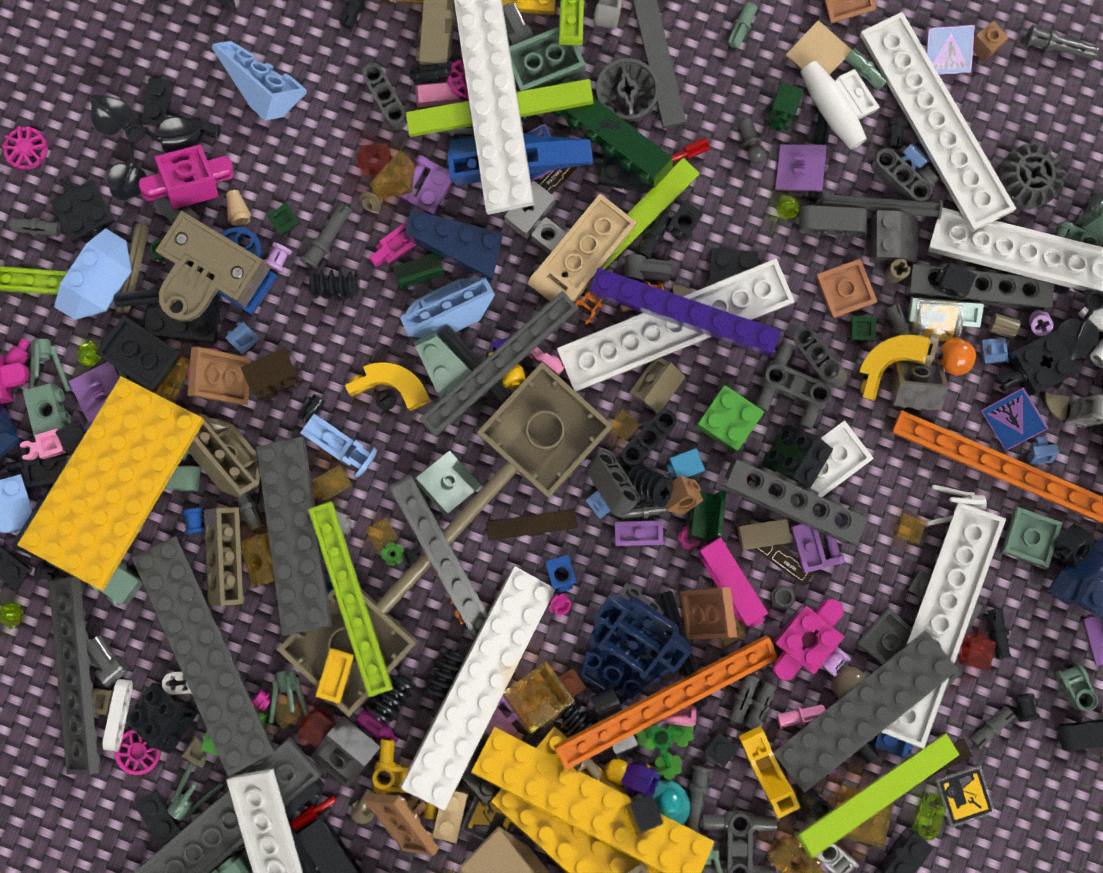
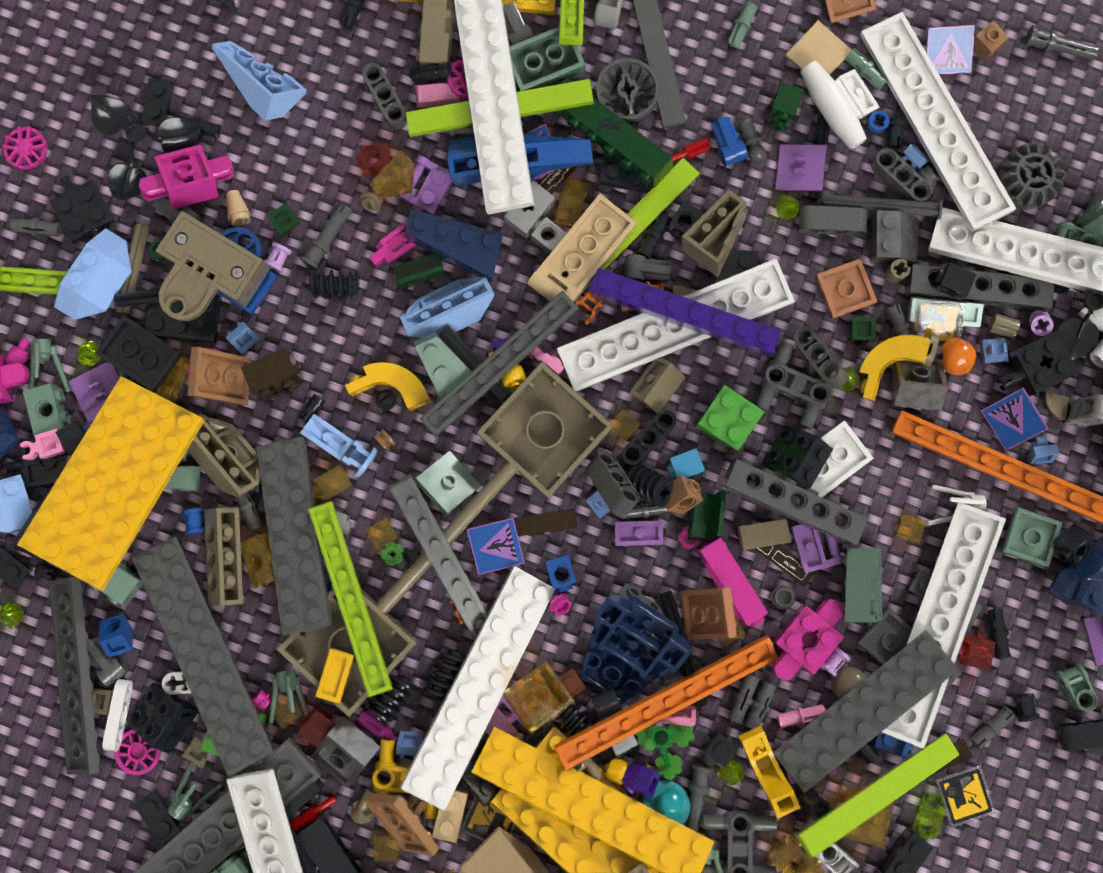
(116, 635): none -> blue brick
(385, 440): none -> medium nougat bush
(385, 848): none -> clear yellow tile
(409, 743): none -> medium blue tile
(495, 546): none -> piece
(572, 201): none -> clear yellow slope
(644, 813): black brick -> none
(715, 232): none -> dark tan wedge
(730, 148): none -> blue piece
(731, 773): none -> clear neon green plate
(852, 380): none -> clear neon green plate
(863, 585): none -> sand green wedge
(880, 115): none -> blue bush

